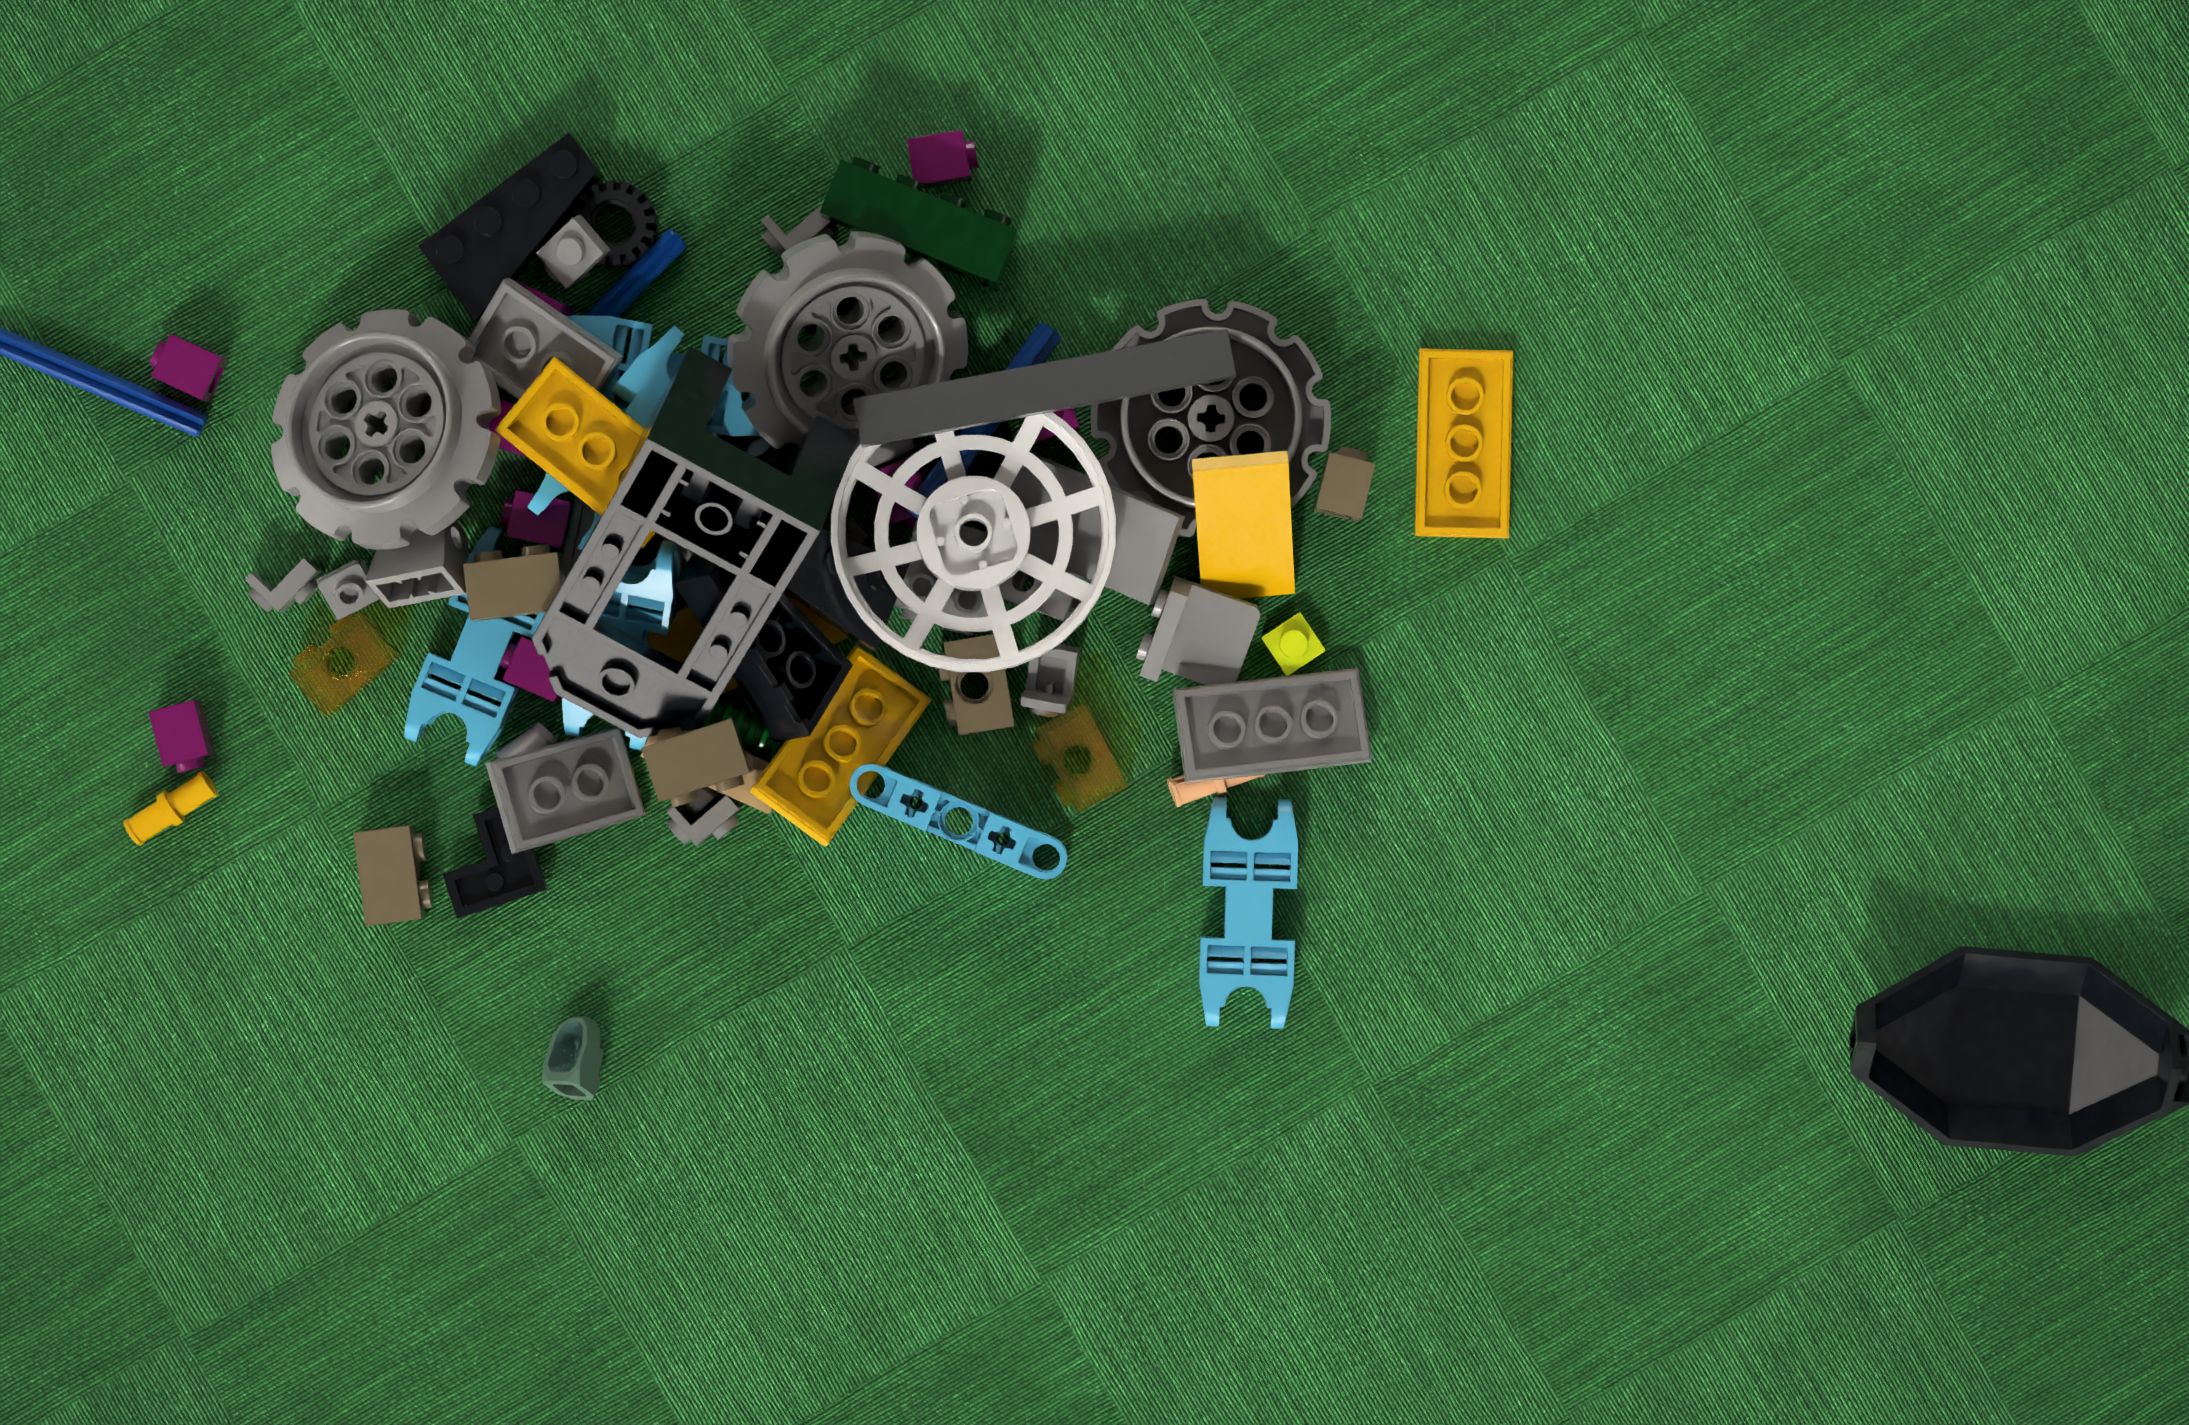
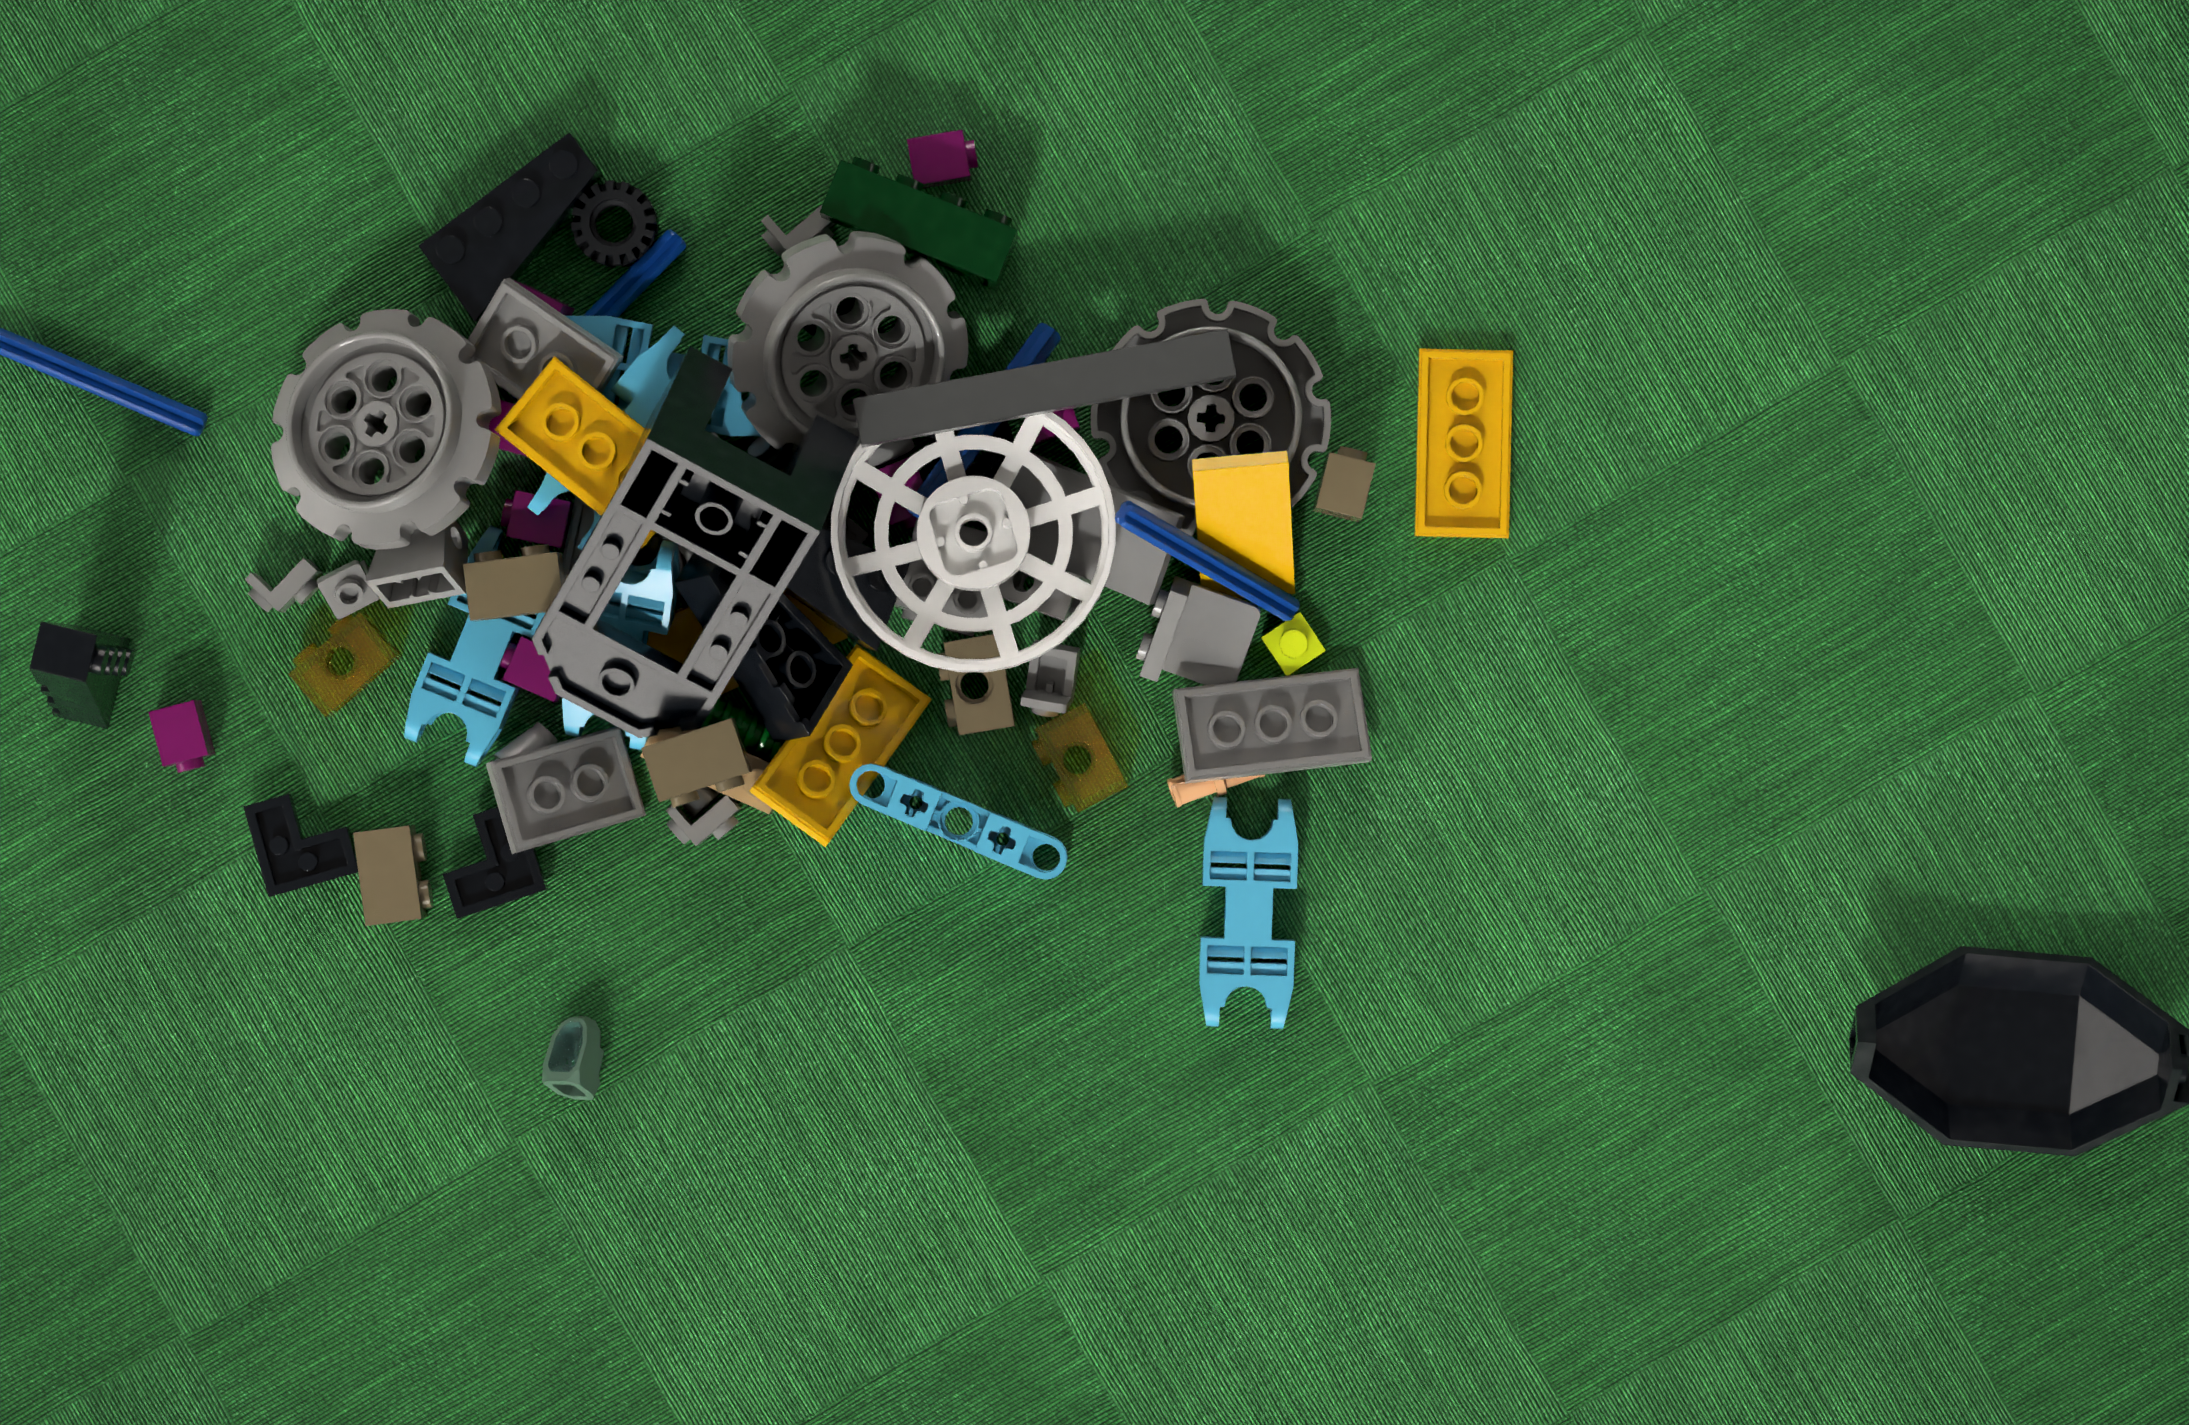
(80, 671): none -> black wedge
(170, 808): yellow pin -> none
(187, 367): magenta brick -> none
(287, 857): none -> black plate
(572, 252): light grey bracket -> none
(1207, 560): none -> blue axle

